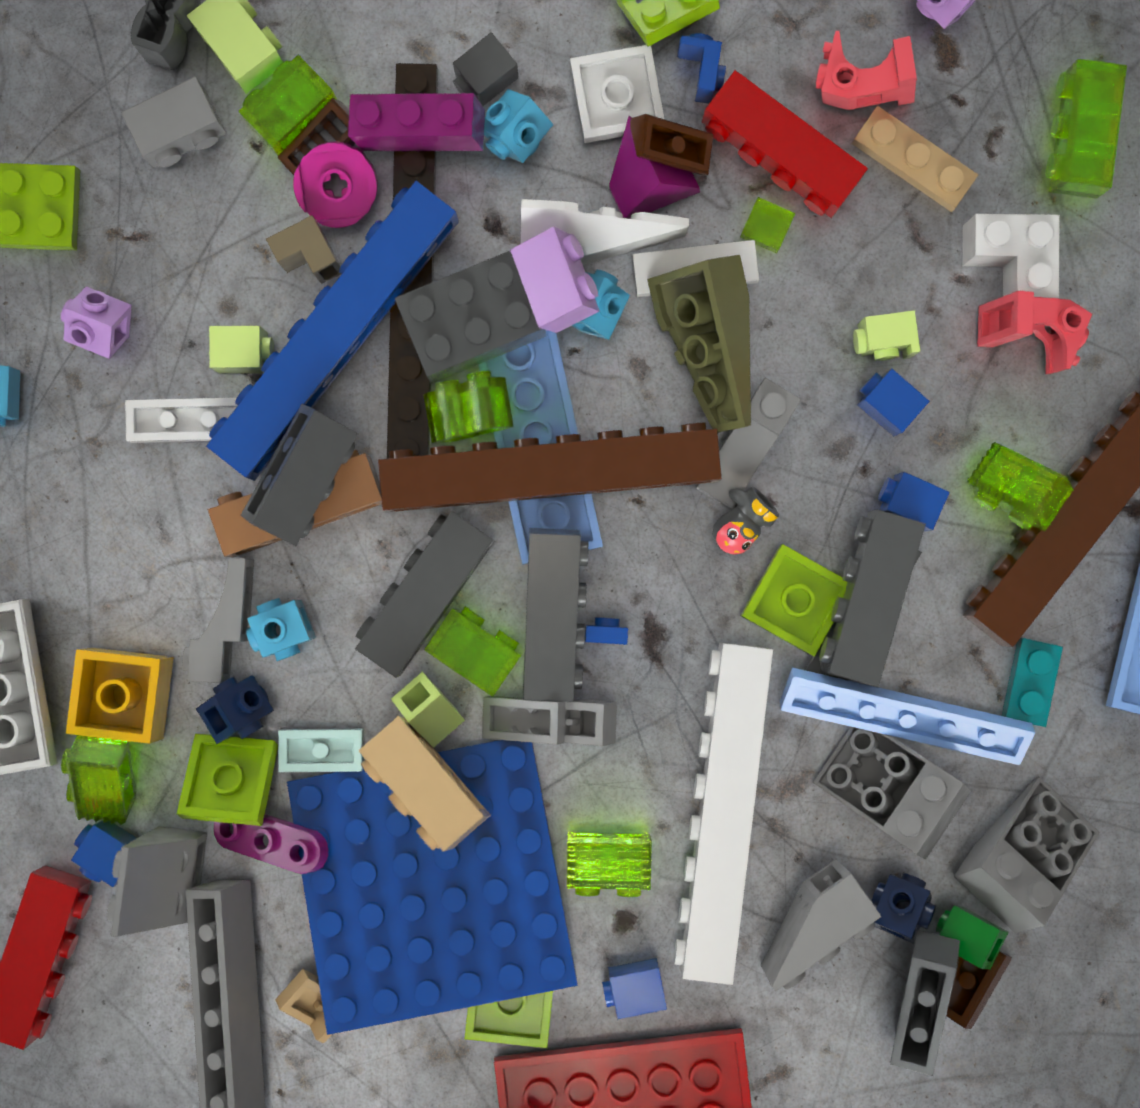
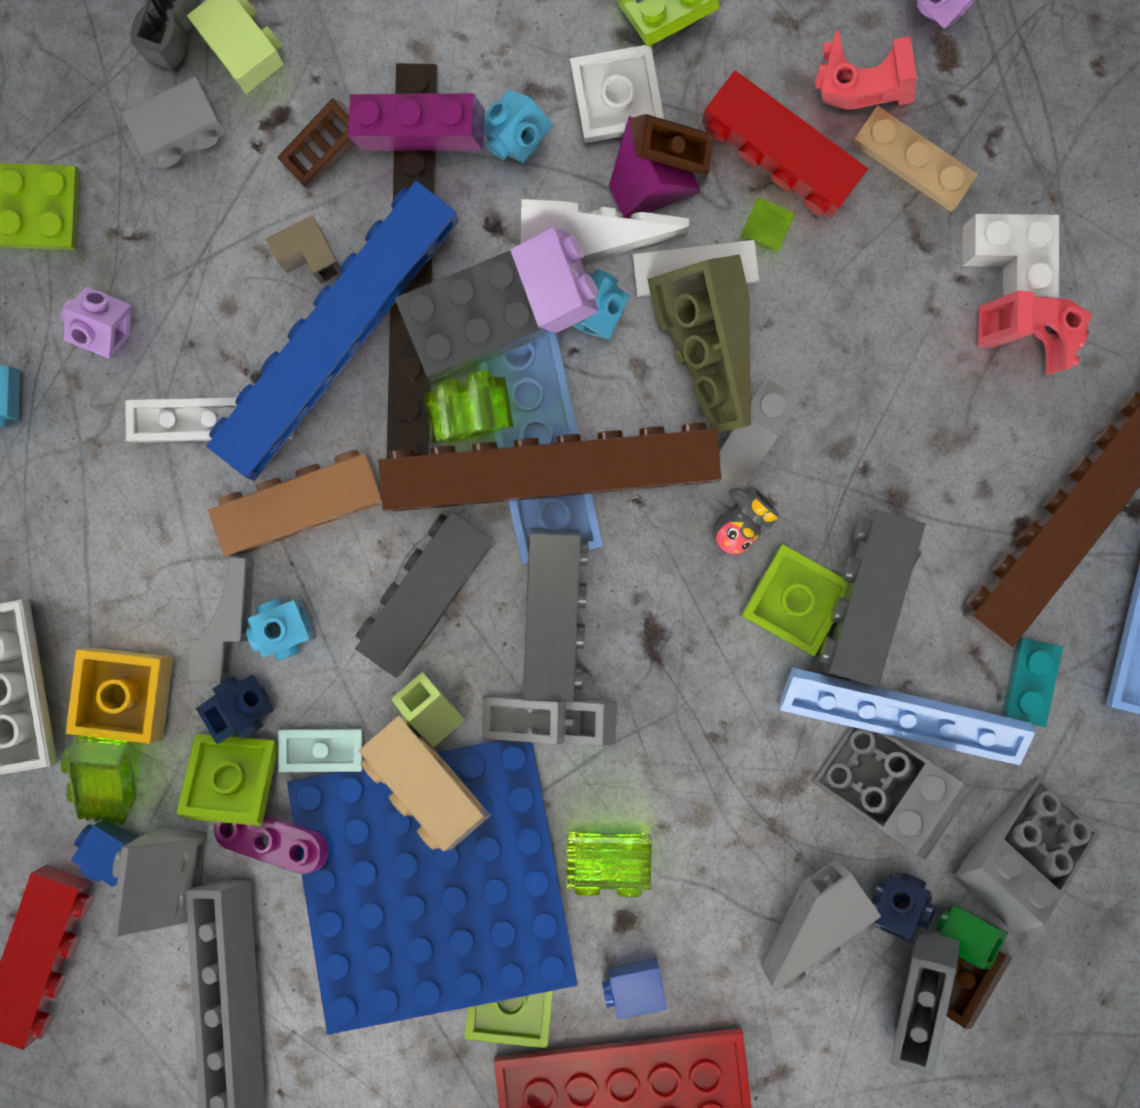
(238, 349): yellowish green brick -> none
(286, 103): clear neon green brick -> none
(299, 475): dark grey brick -> none
(303, 1001): tan bracket -> none
(320, 202): dark pink plate -> none
(473, 650): clear neon green brick -> none
(485, 69): dark grey brick -> none
(606, 631): blue plate -> none
(707, 51): blue bracket -> none
(724, 813): white brick -> none
(887, 335): yellowish green brick -> none
(891, 401): blue brick -> none
(913, 499): blue brick -> none
(1019, 487): clear neon green brick -> none
(1086, 128): clear neon green brick -> none

